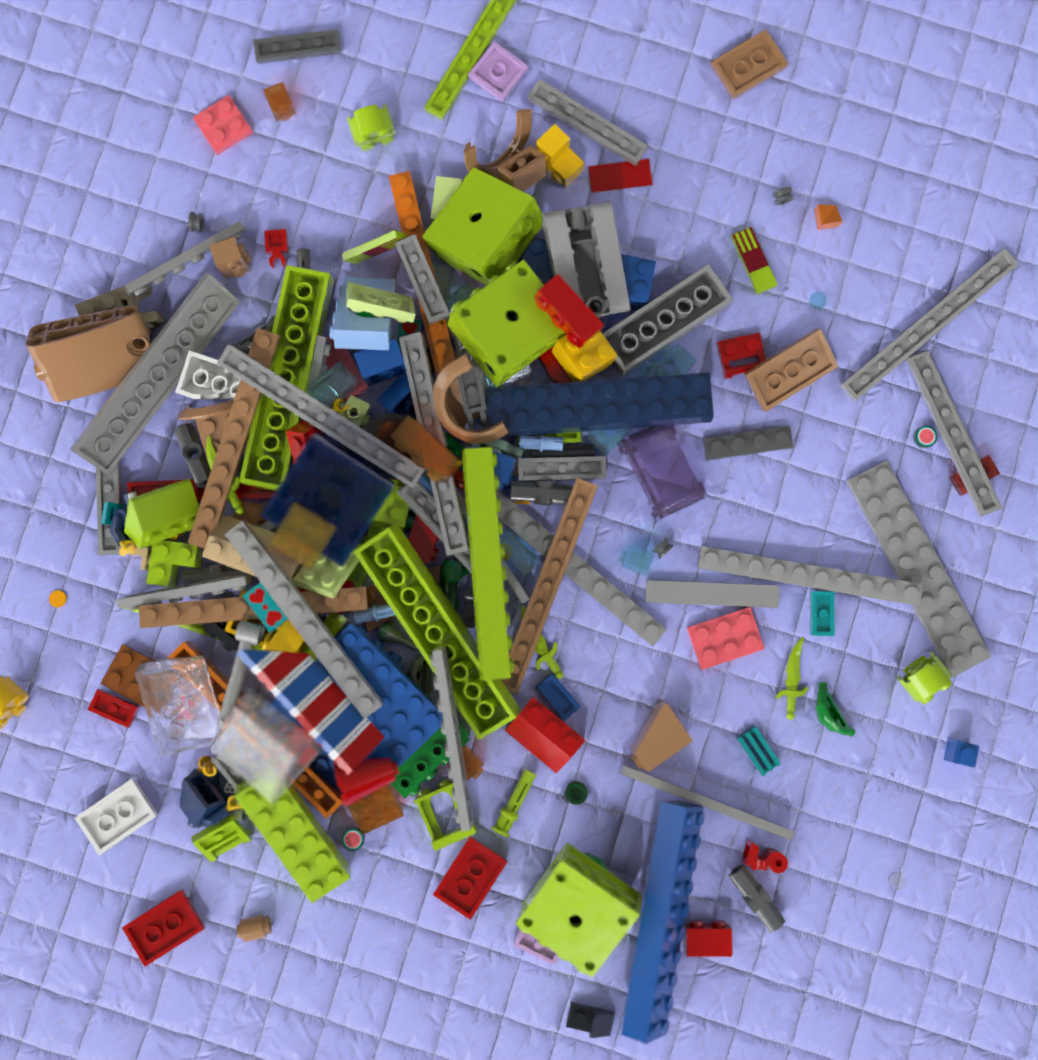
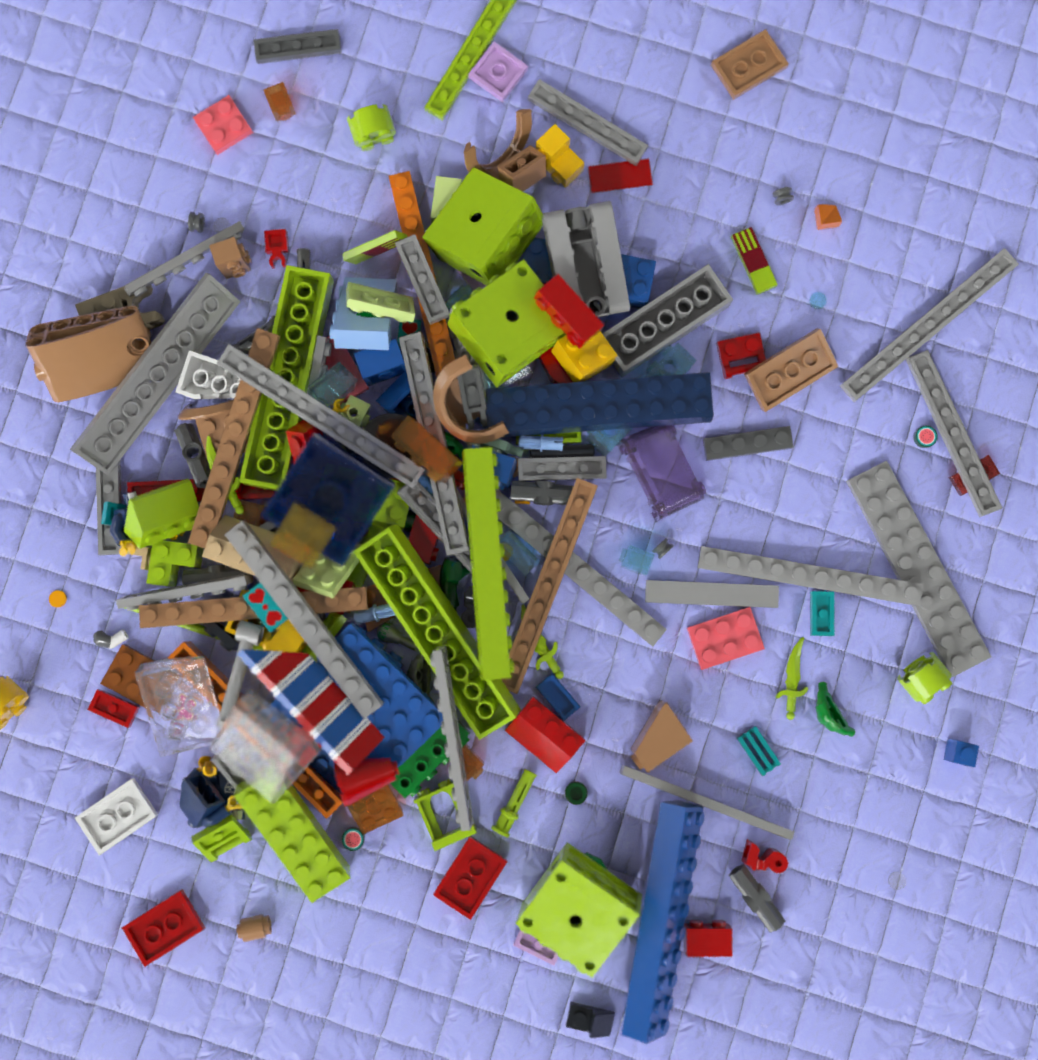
(107, 641): none -> arm

